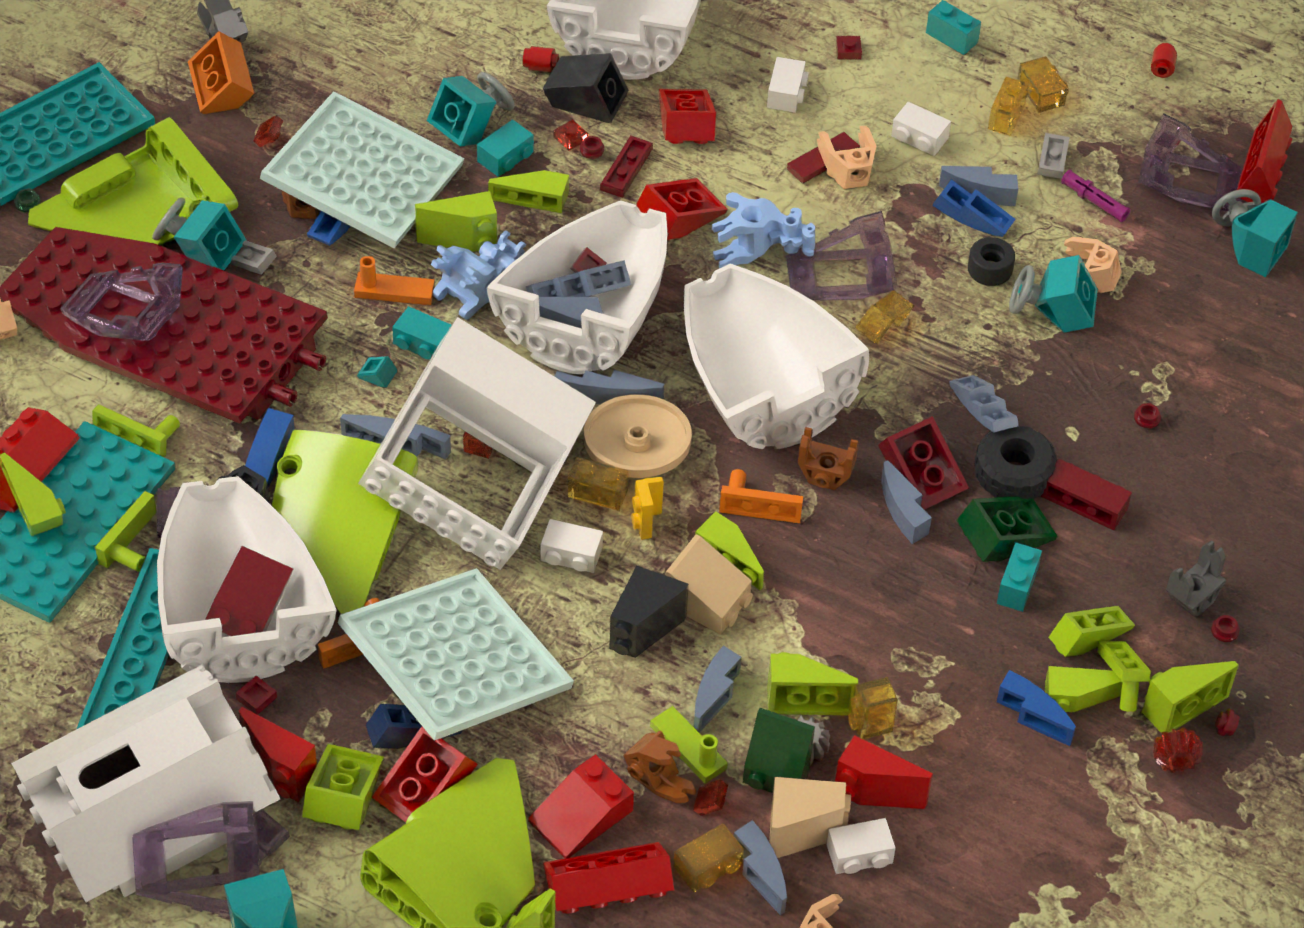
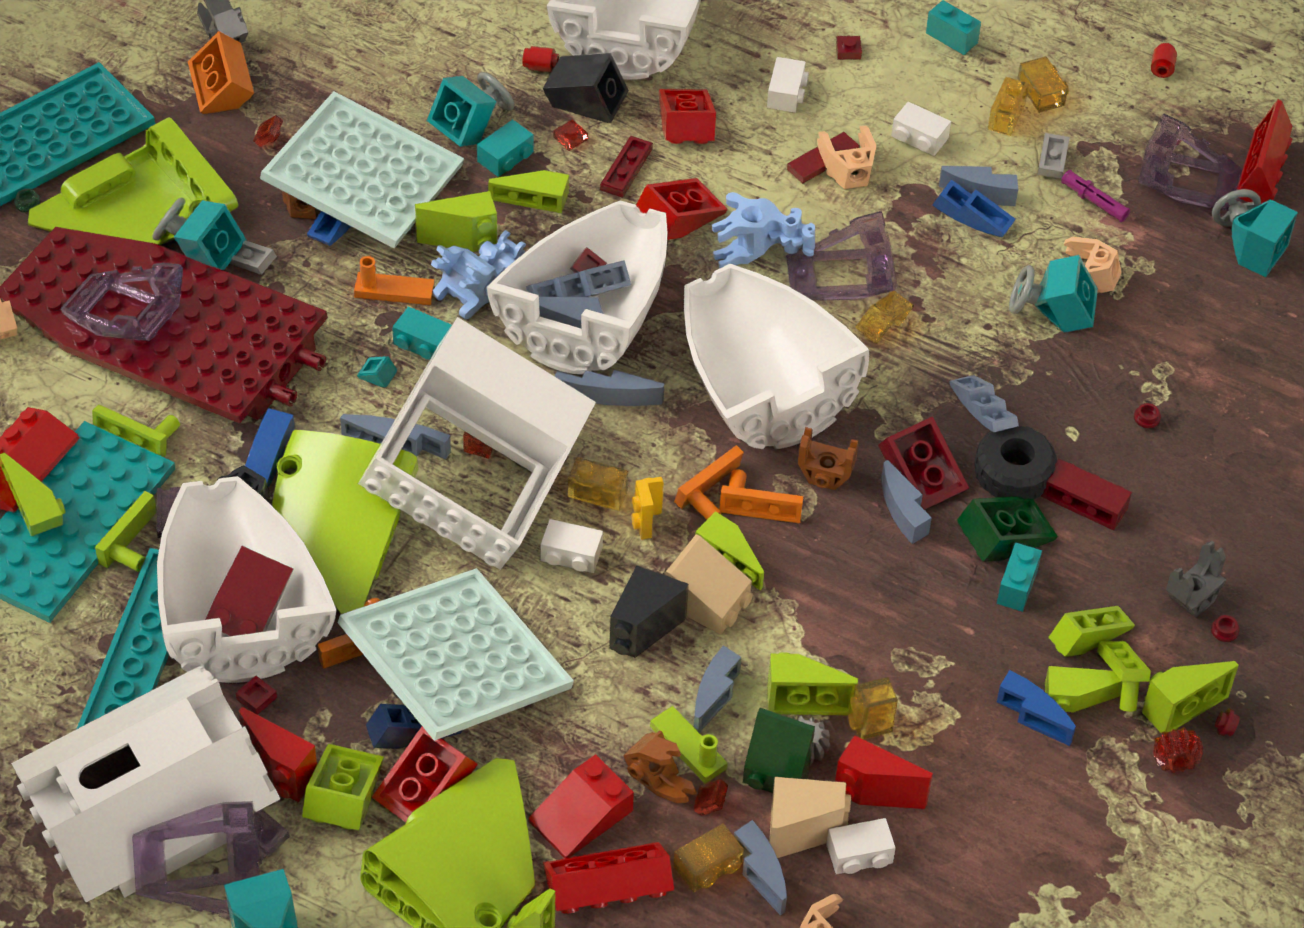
(592, 147): dark red plate -> none
(638, 435): tan dish -> none
(693, 490): none -> orange piece
(988, 272): black tyre -> none

